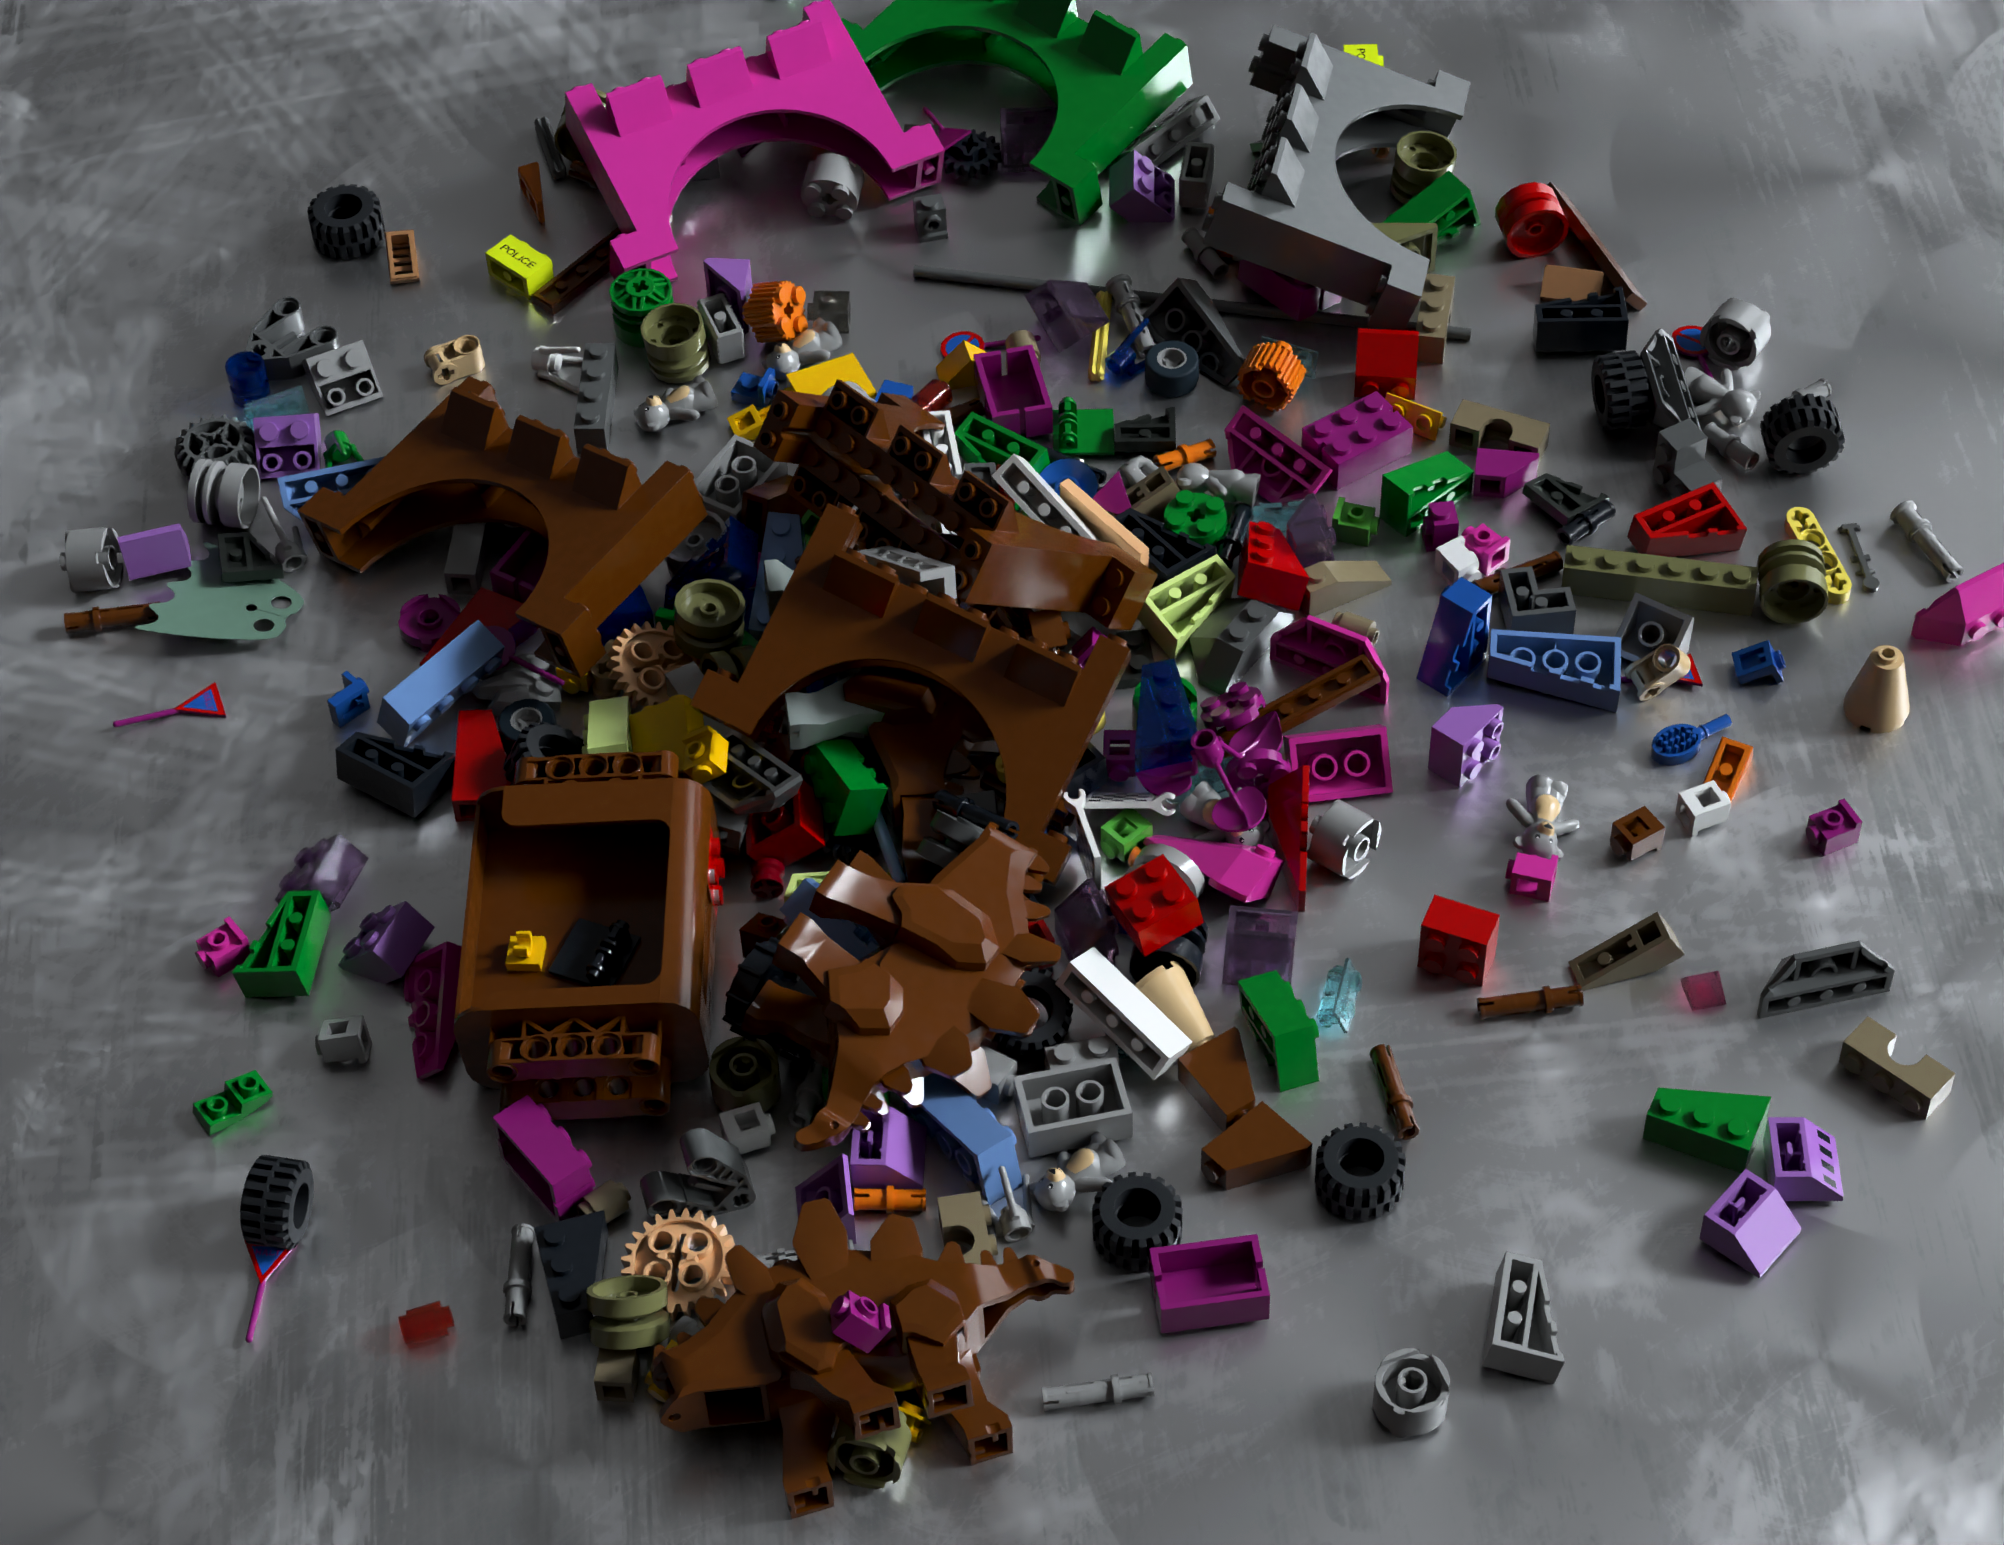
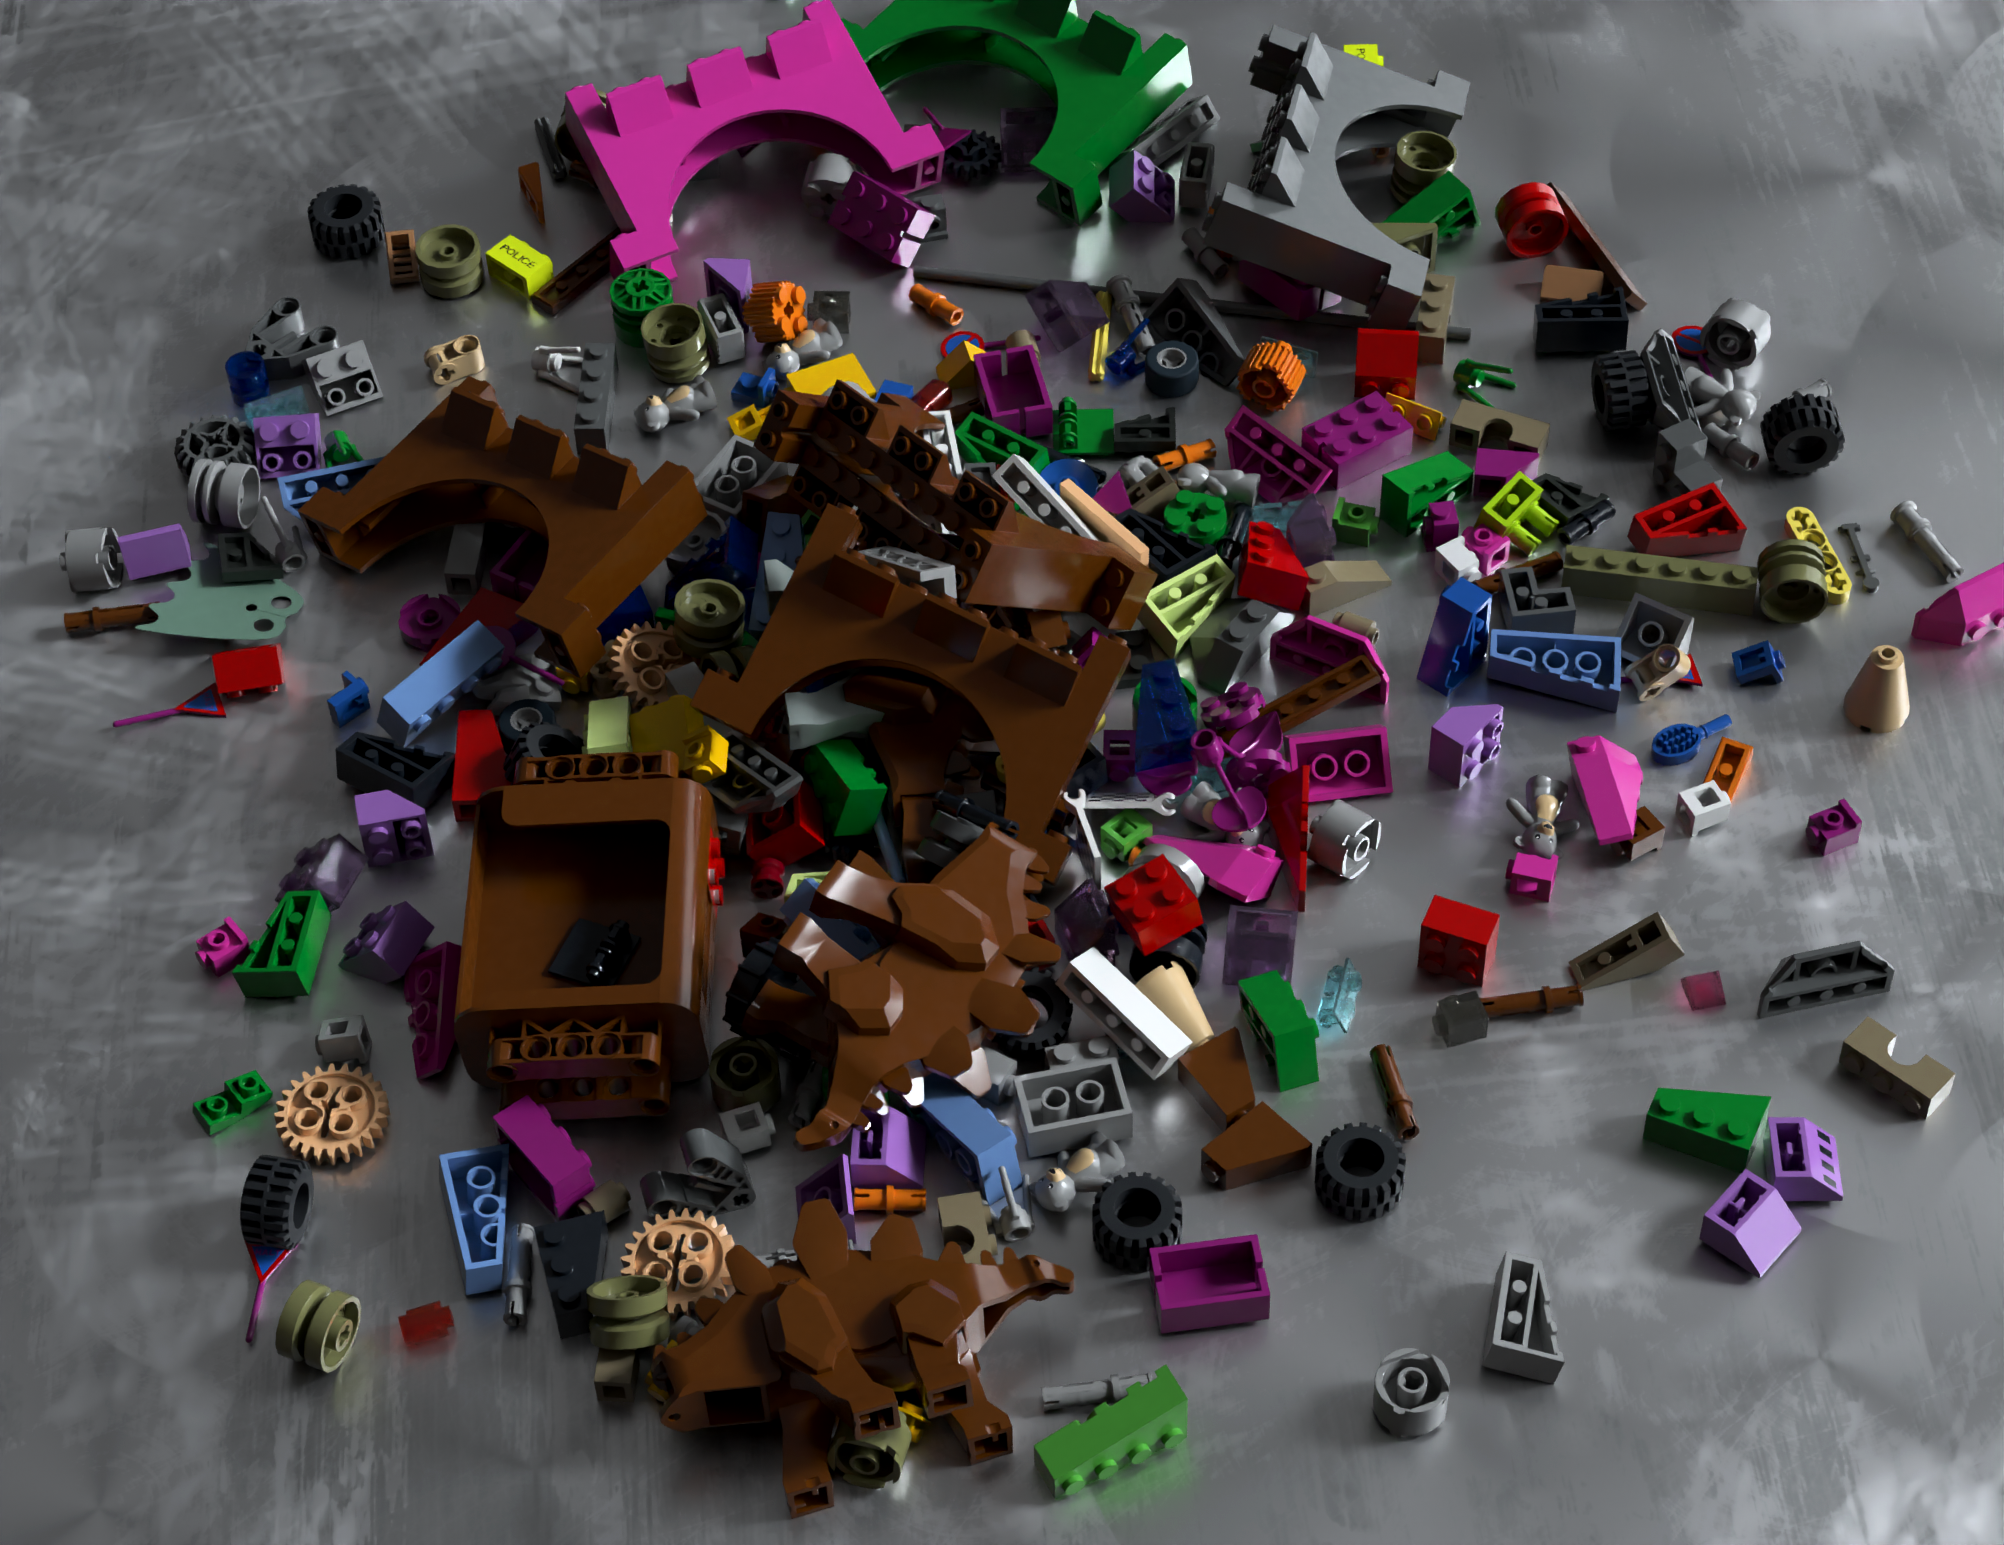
(249, 669): none -> red slope
(306, 1108): none -> light nougat gear
(318, 1326): none -> olive wheel
(392, 828): none -> medium lavender slope
(449, 261): none -> olive wheel
(476, 1206): none -> medium blue wedge
(525, 952): yellow tile -> none
(859, 1320): magenta brick -> none
(879, 218): none -> magenta piece
(936, 304): none -> orange pin
(1114, 1435): none -> bright green wedge
(1460, 1019): none -> clear smoke brick
(1472, 373): none -> green plant
(1515, 504): none -> lime brick
(1608, 786): none -> dark pink wedge

